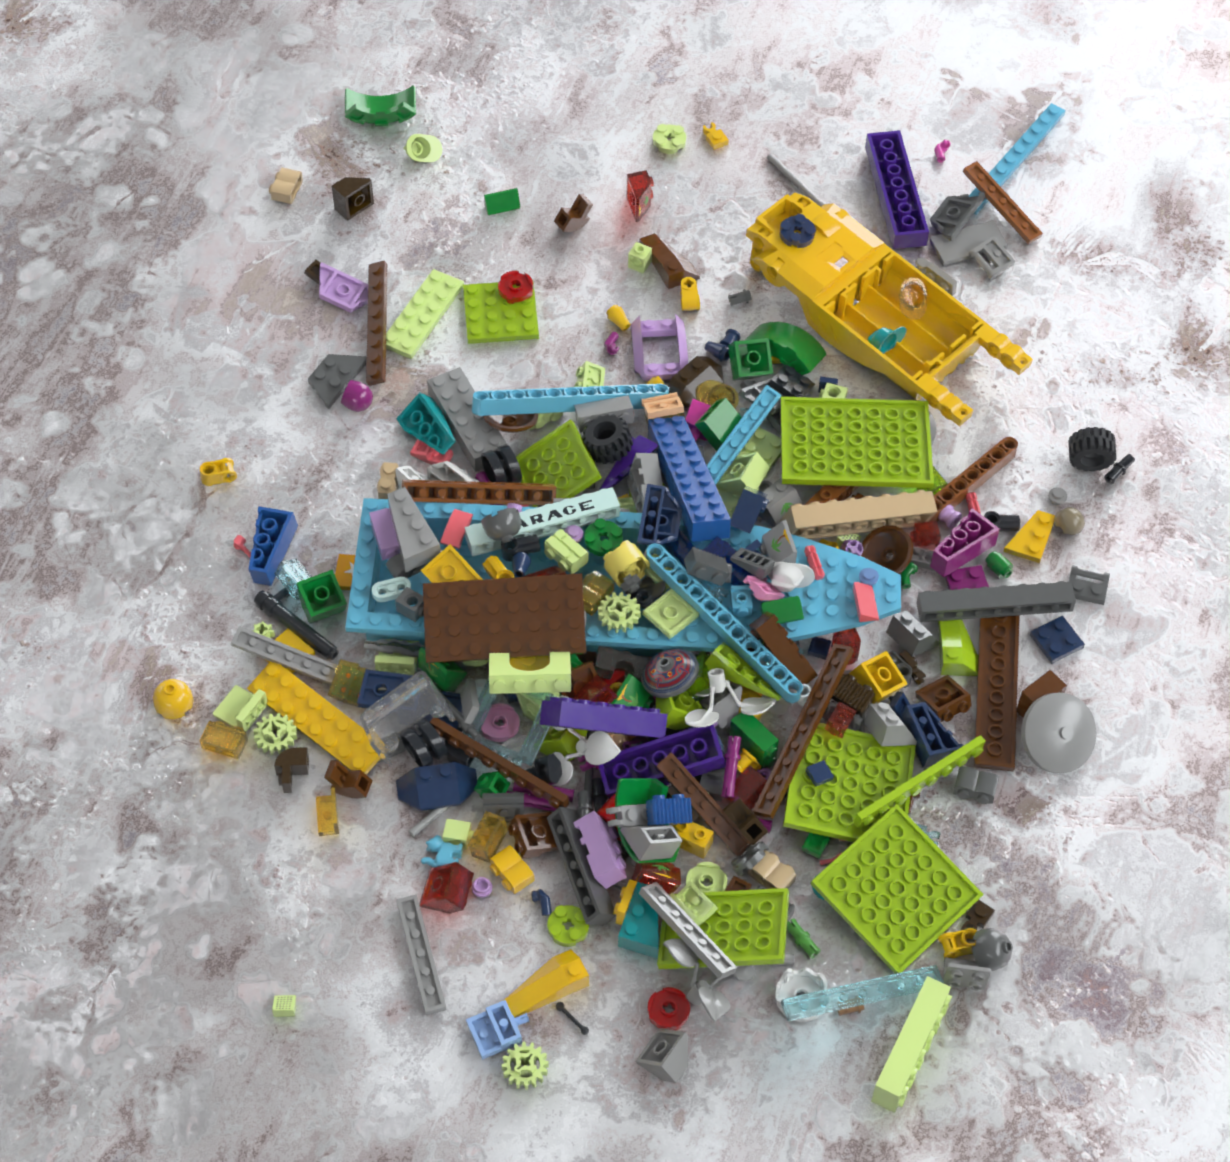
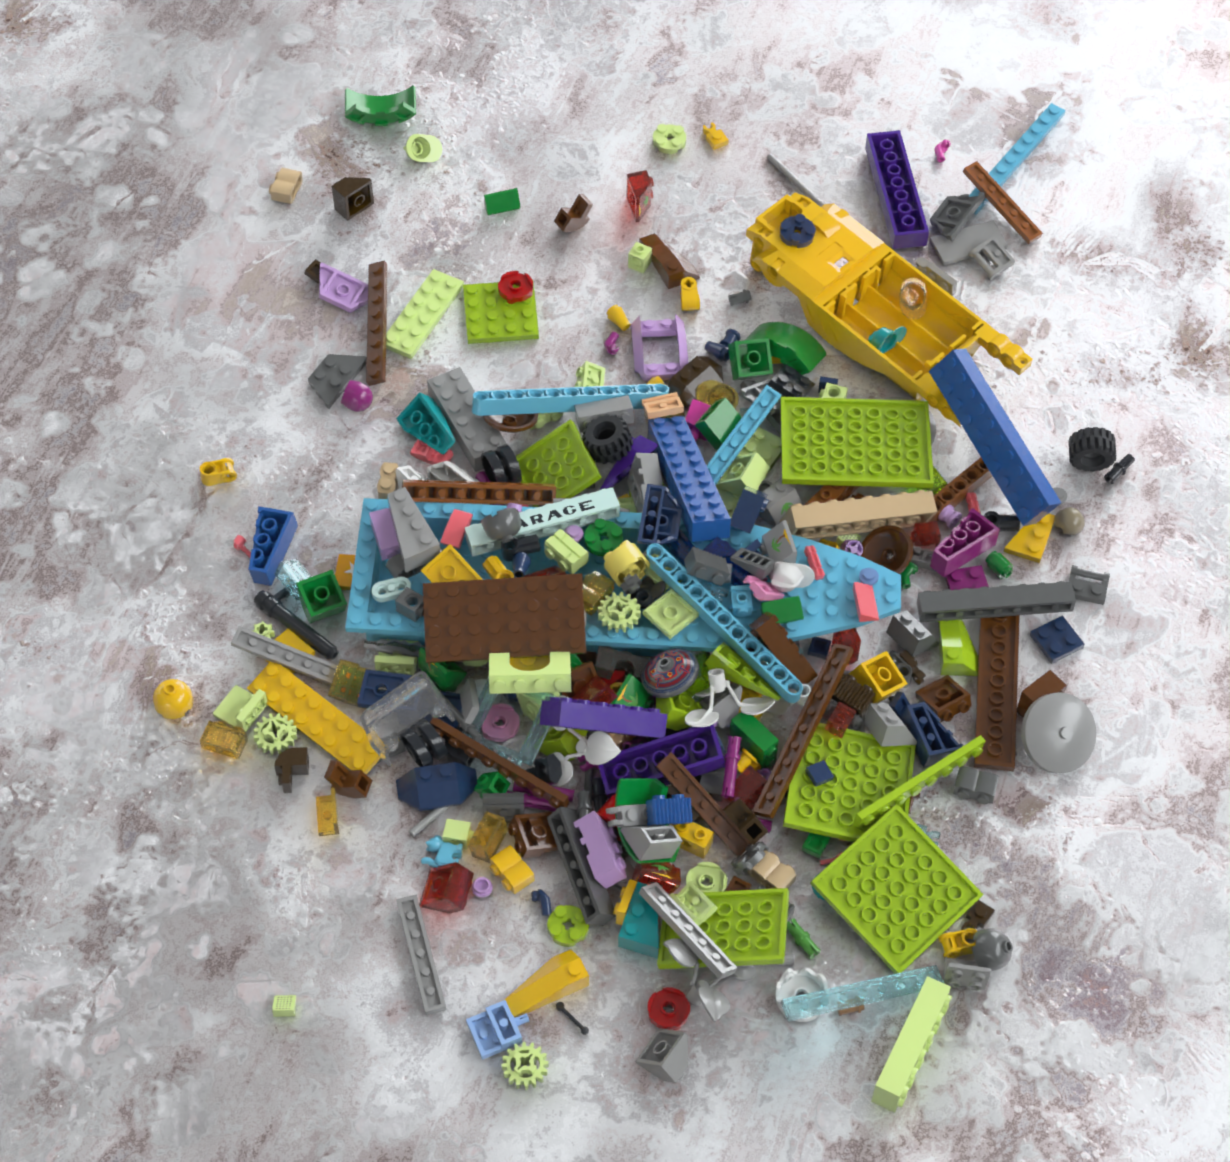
(994, 437): none -> blue brick

